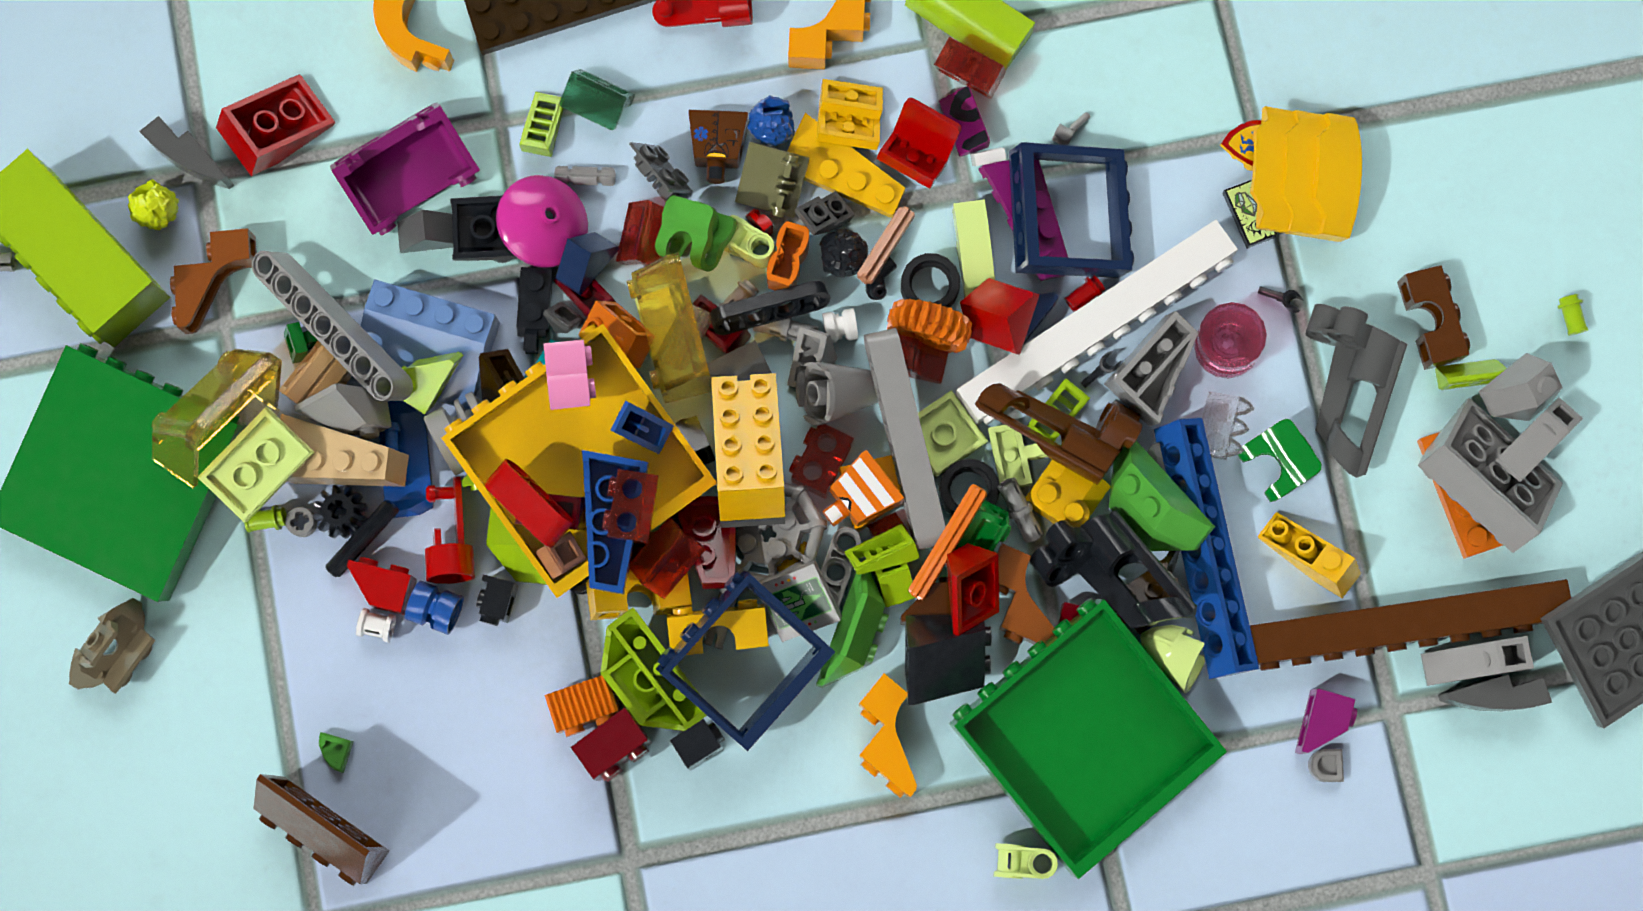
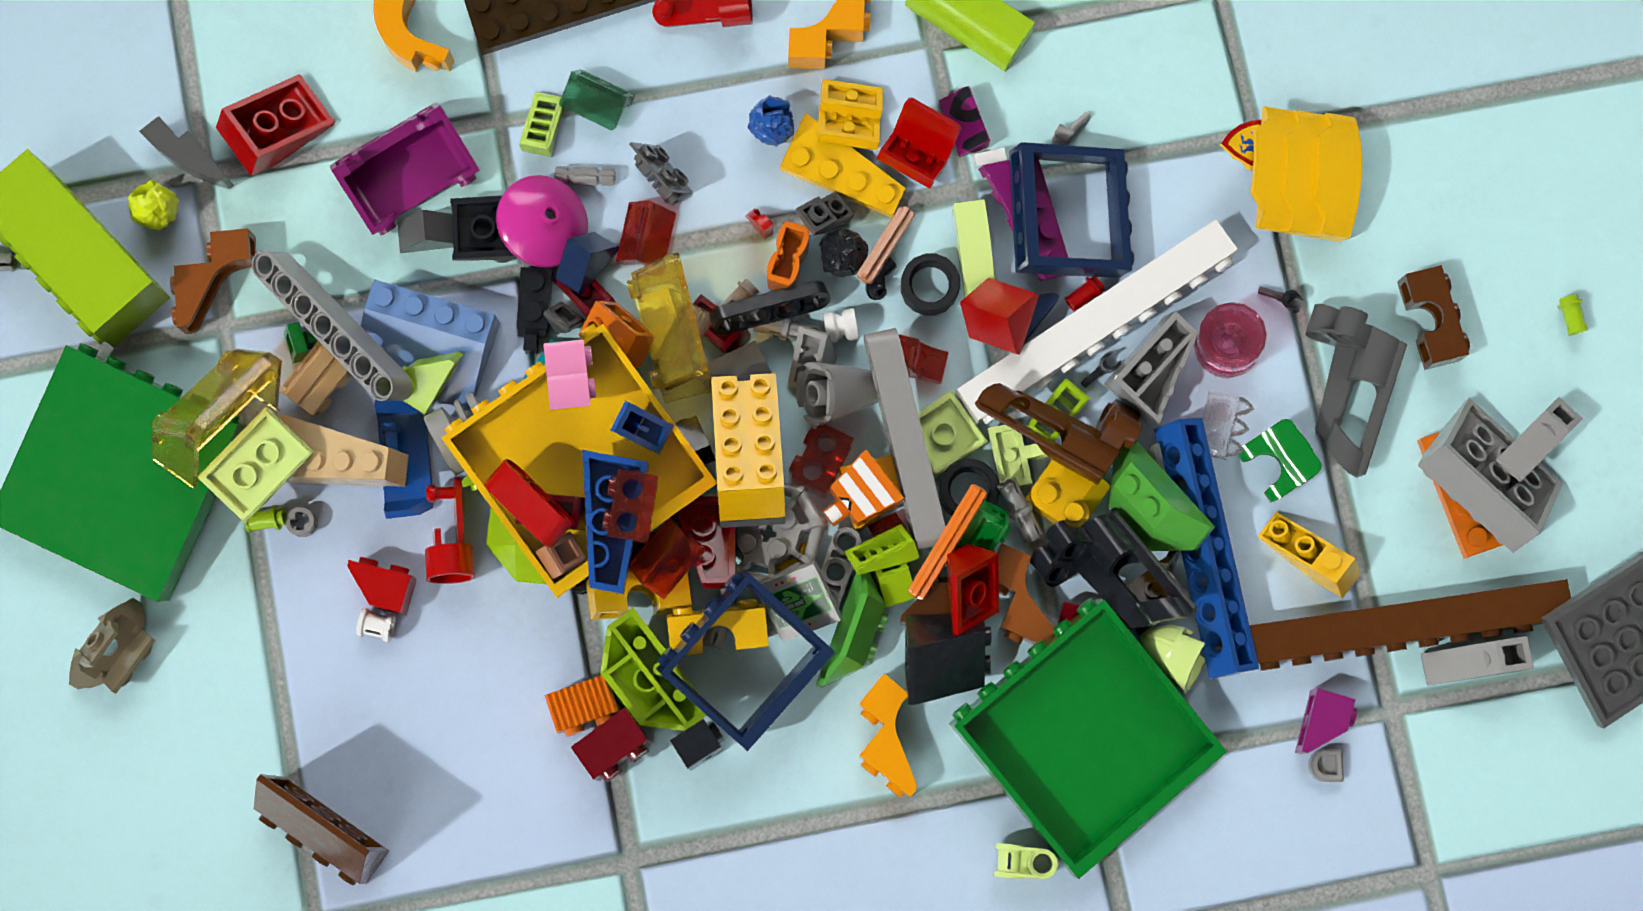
(330, 520): black gear -> none
(335, 750): bright green tile -> none
(347, 410): light grey slope -> none
(362, 538): black axle -> none
(436, 608): blue wheel -> none
(496, 371): dark brown slope -> none
(496, 600): black brick -> none
(697, 223): bright green piece -> none
(718, 141): reddish brown torso -> none
(746, 240): yellowish green piece -> none
(772, 180): olive hinge -> none
(931, 324): orange gear -> none
(970, 68): clear red brick -> none
(1244, 214): tile -> none
(1468, 374): lime slope -> none
(1499, 695): dark grey slope -> none
(1522, 389): light grey slope -> none

